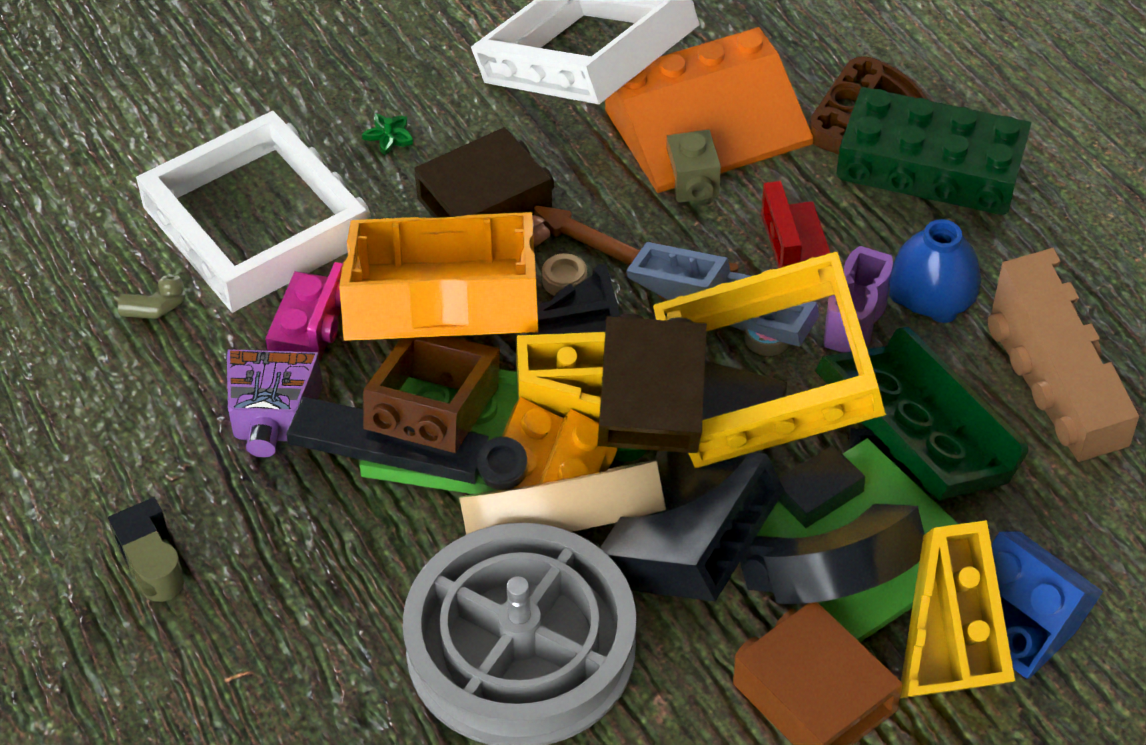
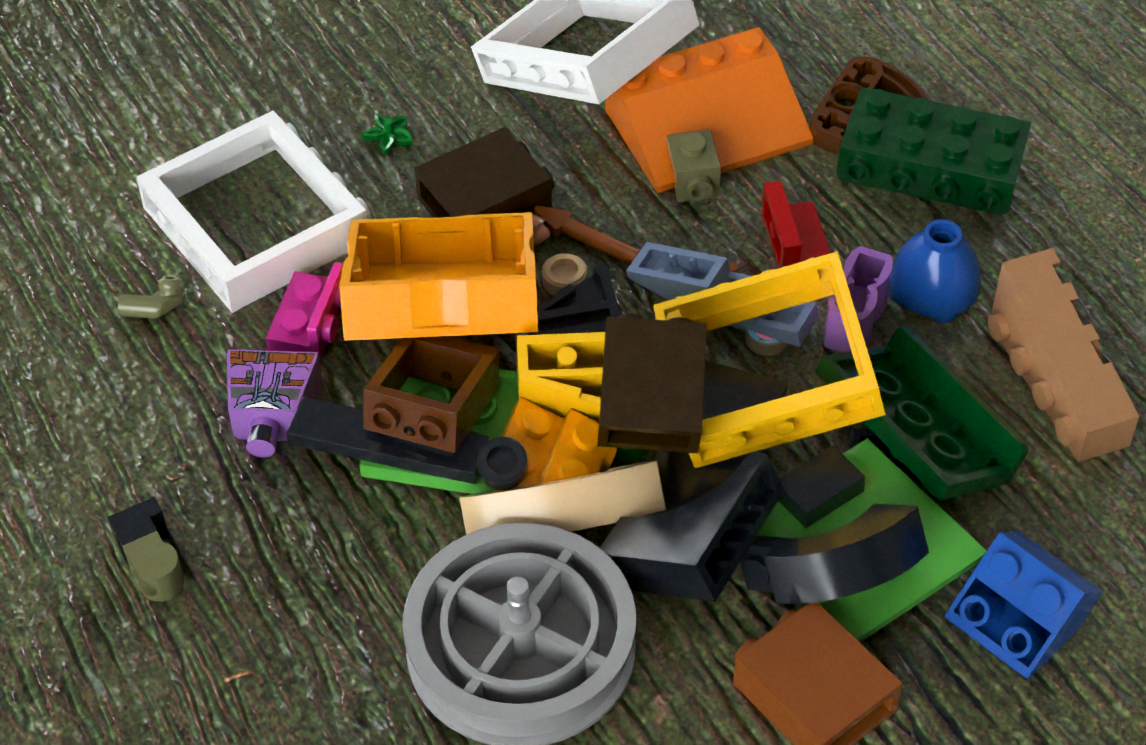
(956, 616): yellow wedge -> none

